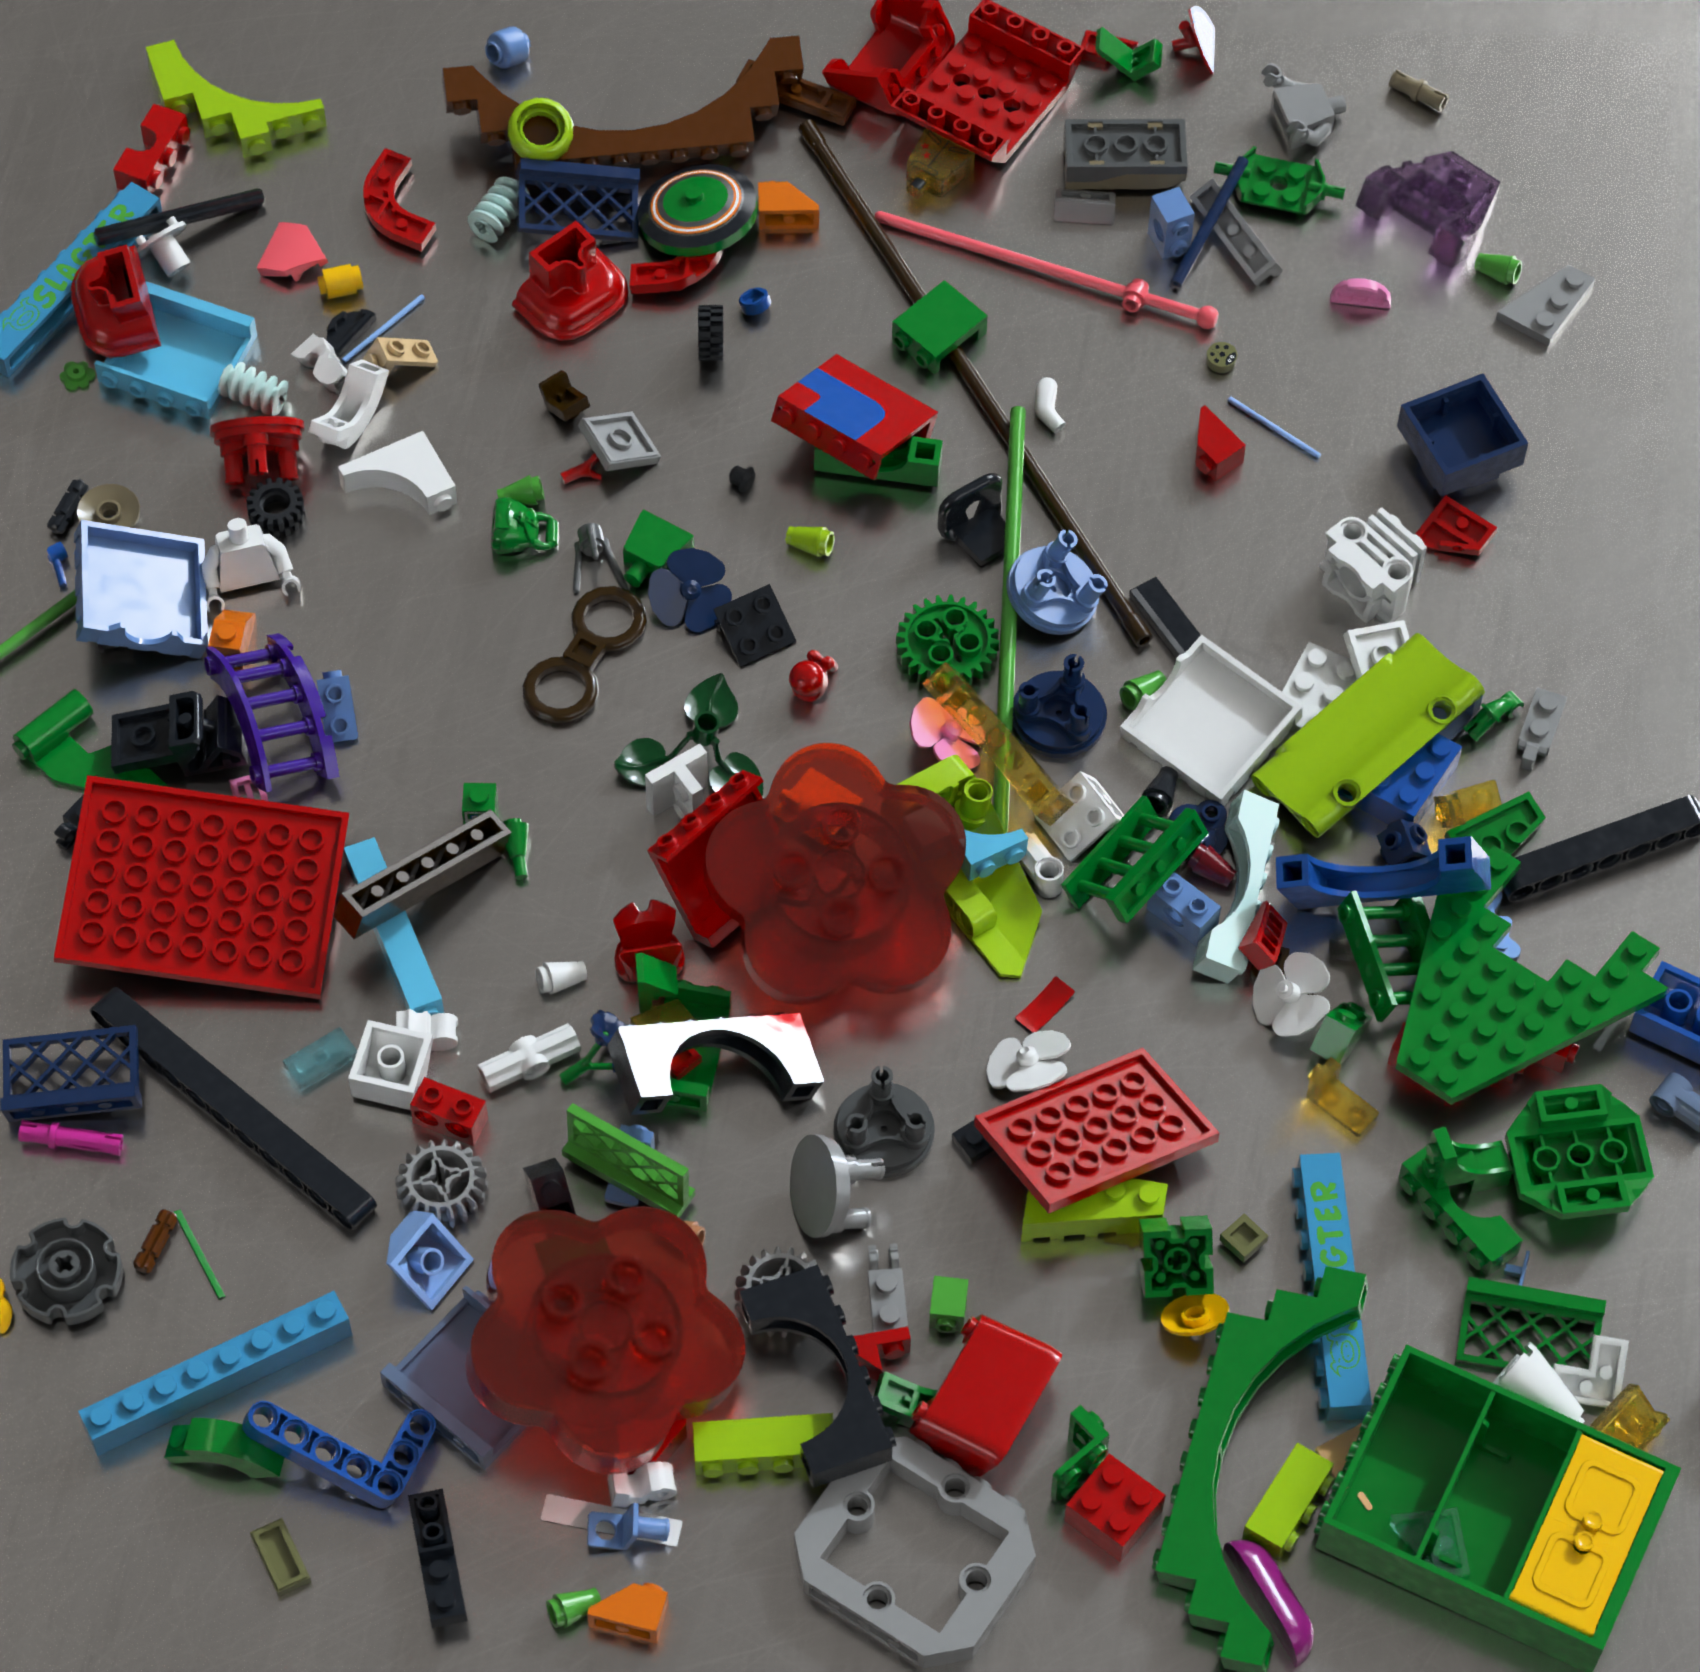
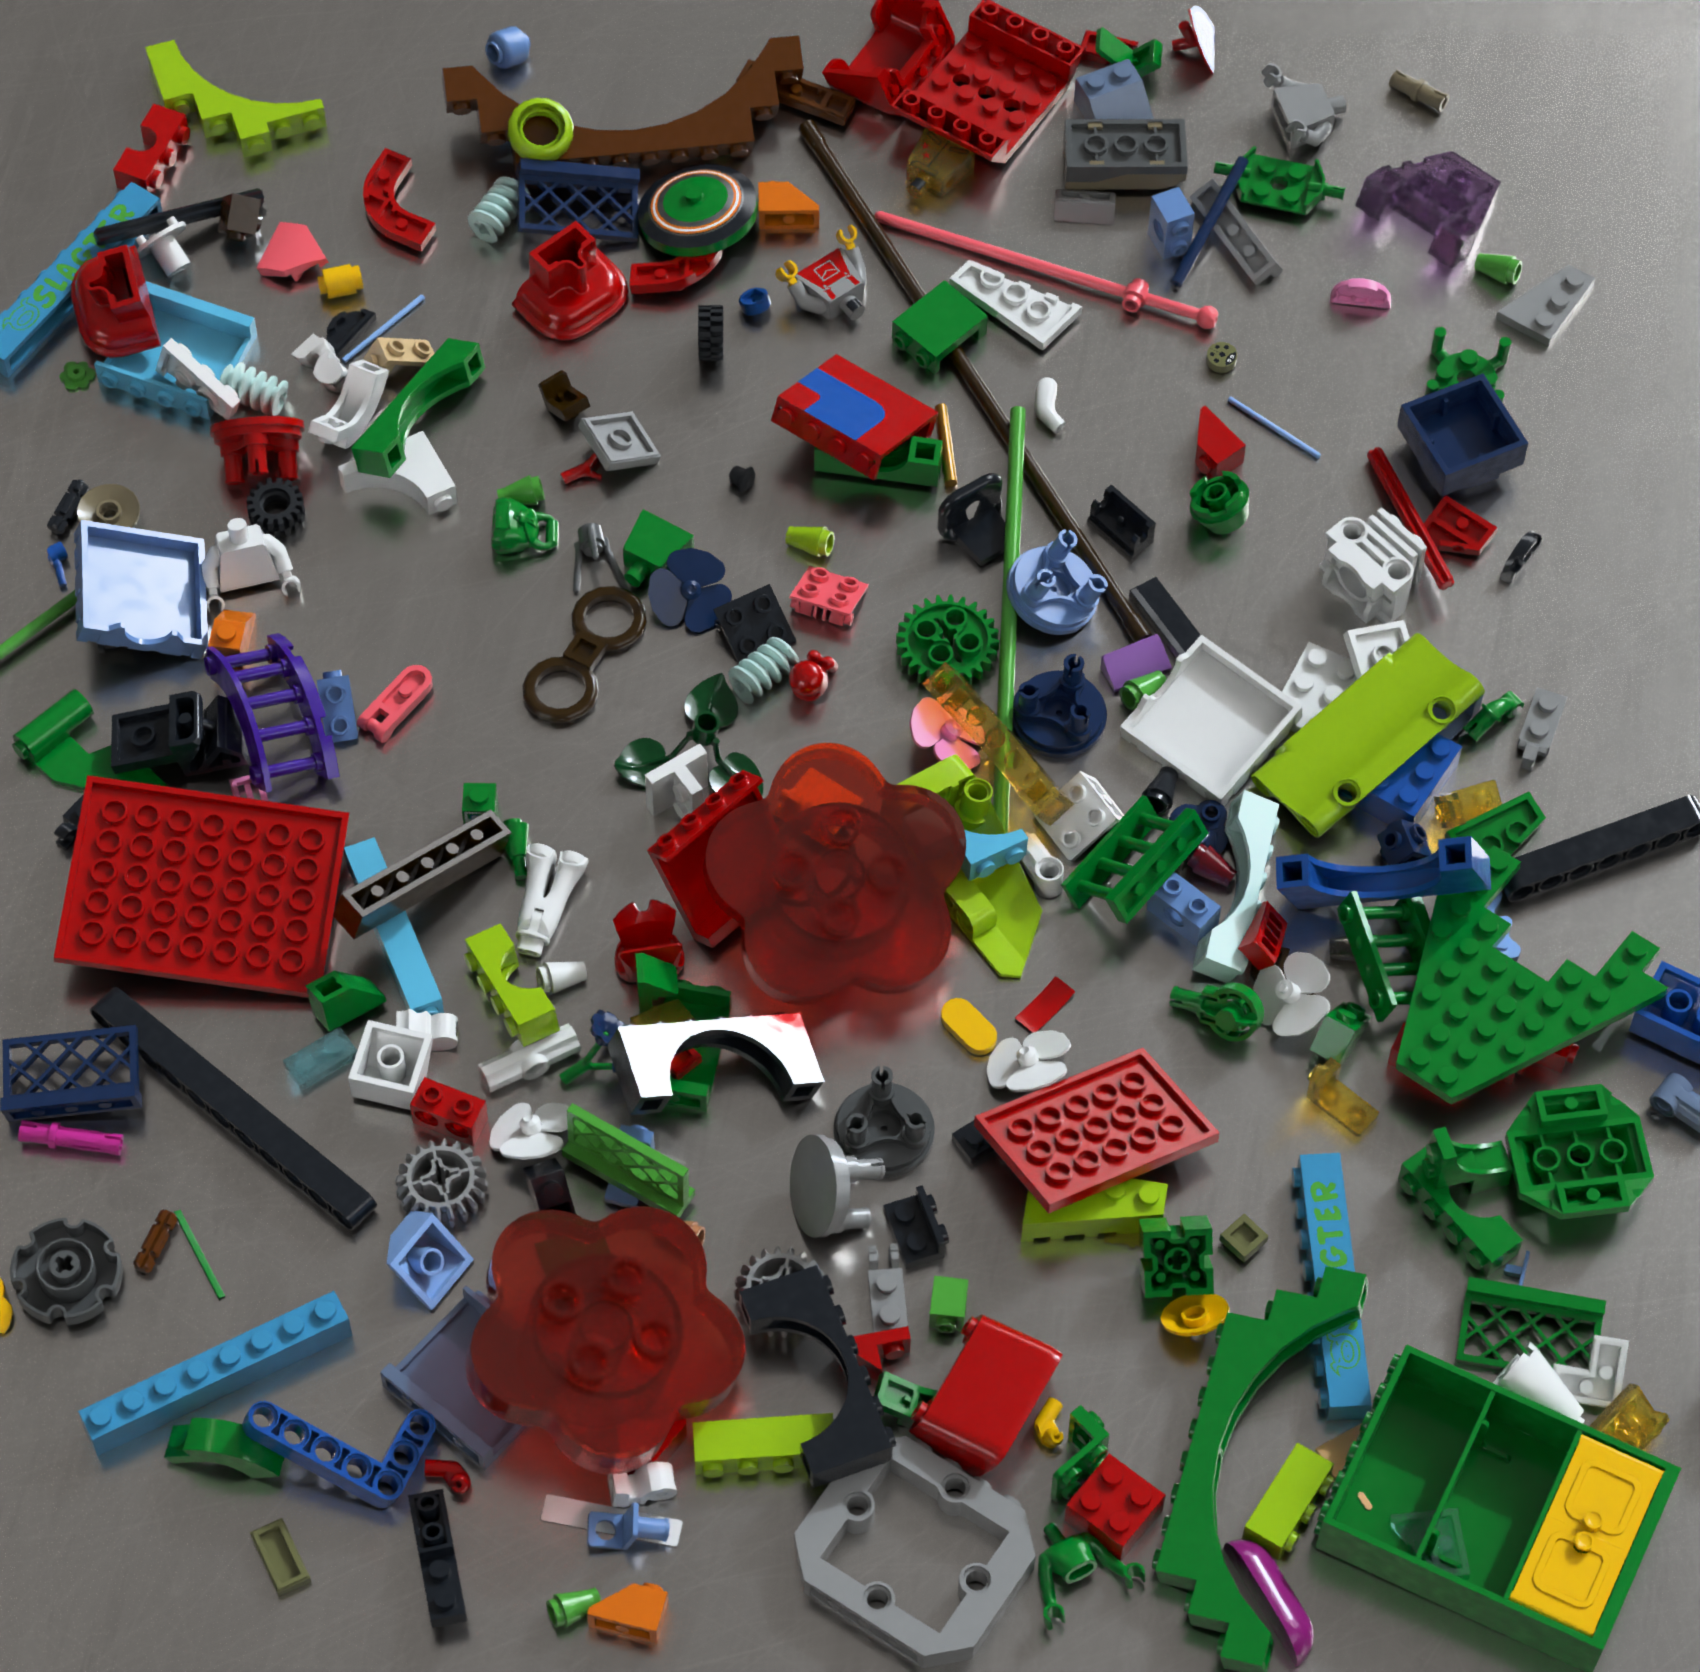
(189, 373): none -> white wing
(239, 217): none -> dark brown brick
(342, 997): none -> green slope
(396, 702): none -> coral plate
(450, 369): none -> green arch
(451, 1472): none -> red arm
(524, 1135): none -> white piece
(525, 1010): none -> lime arch
(541, 914): none -> white piece
(761, 668): none -> light aqua piece
(828, 591): none -> coral hinge
(831, 283): none -> torso
(916, 1228): none -> black bracket
(947, 453): none -> pearl gold bar
(969, 1026): none -> yellow tile
(1024, 310): none -> white wing
(1045, 1424): none -> yellow arm
(1073, 1561): none -> green piece
(1112, 93): none -> sand blue slope
(1122, 522): none -> black hinge
(1135, 661): none -> medium lavender slope
(1220, 502): none -> green cone
(1222, 1015): none -> green pin
(1410, 516): none -> red axle
(1465, 364): none -> green plate
(1520, 555): none -> black tile

